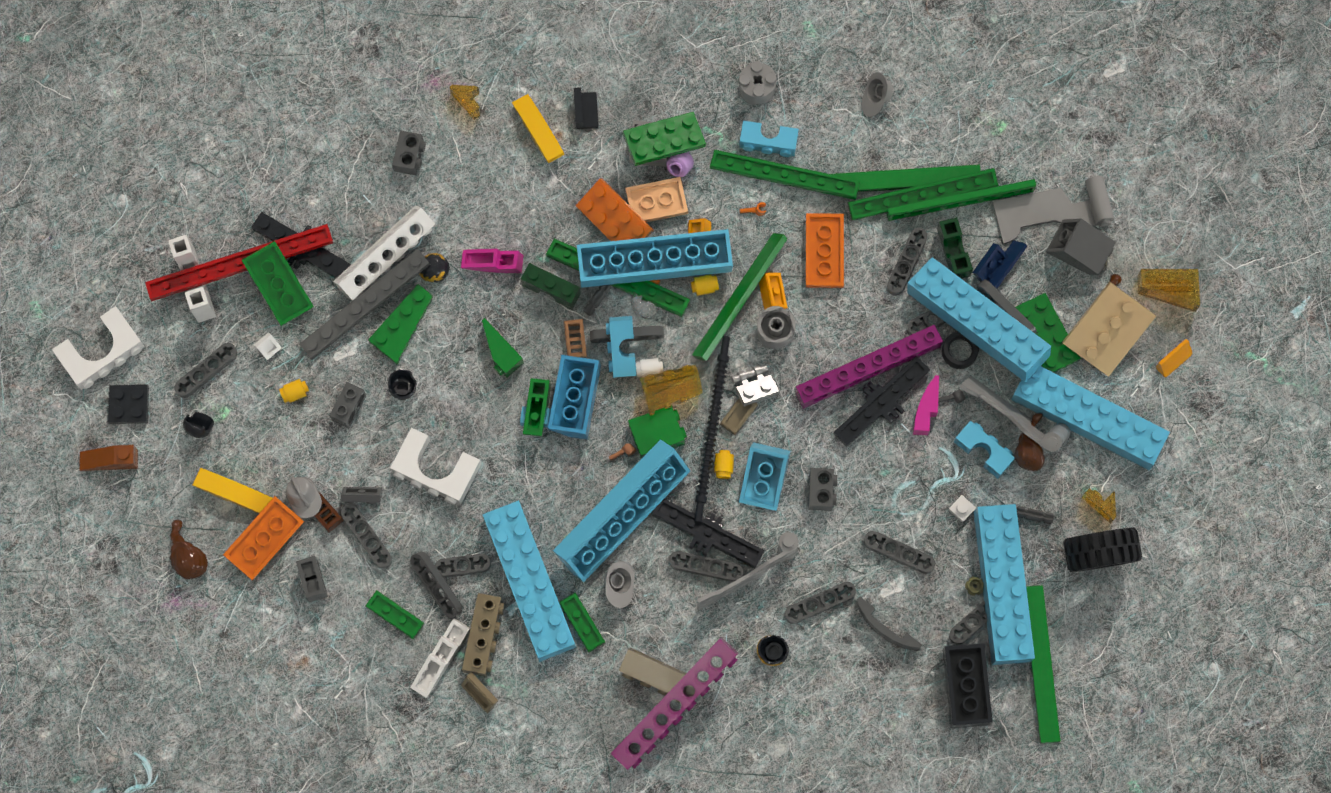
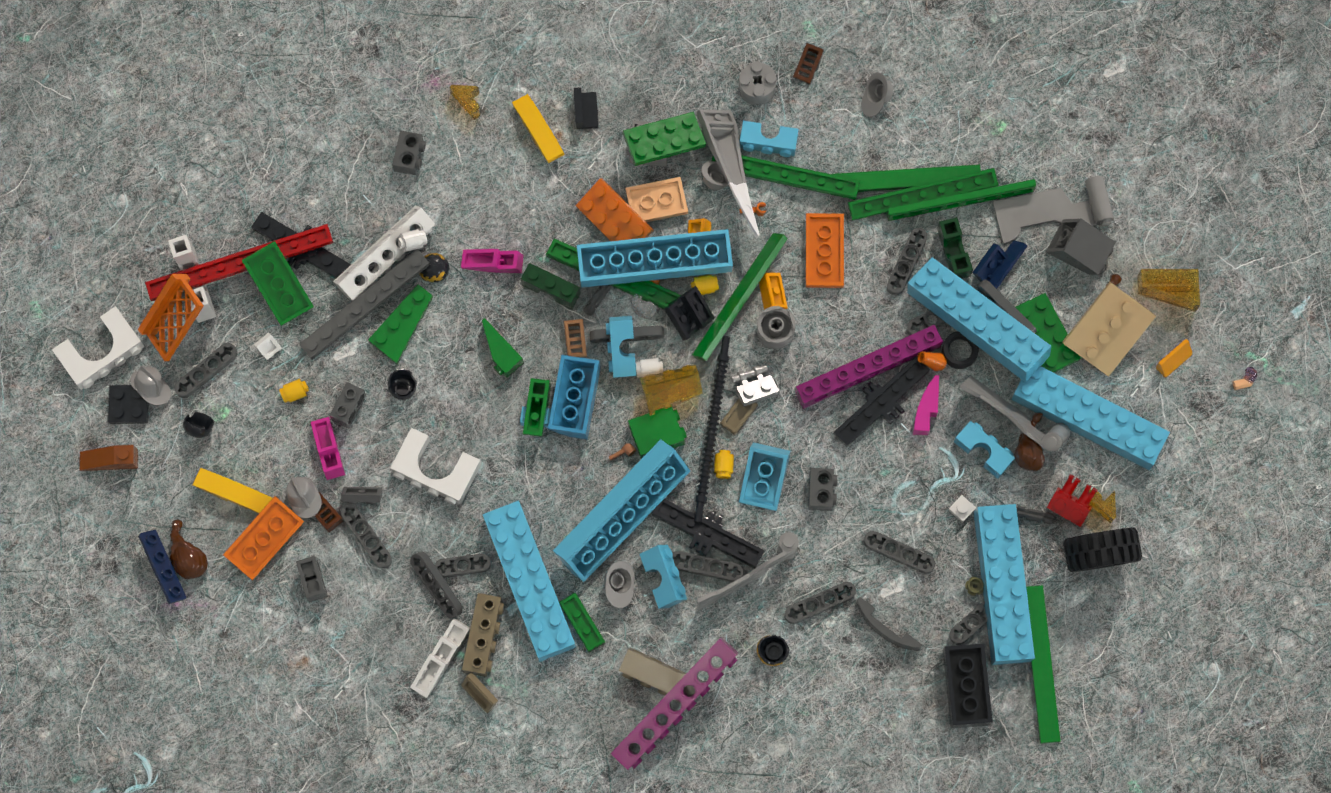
(151, 385): none -> light grey piece
(162, 566): none -> dark blue bracket
(163, 308): none -> orange fence
(327, 448): none -> dark pink slope
(394, 614): green tile -> none
(412, 240): none -> white brick
(671, 589): none -> medium azure arch
(680, 164): lavender head -> none
(689, 313): none -> black slope
(713, 176): none -> light grey piece
(723, 140): none -> light grey plate
(813, 49): none -> reddish brown slope
(935, 361): none -> orange cone
(957, 395): dark grey hand -> none
(1069, 506): none -> red brick
(1247, 381): none -> arm

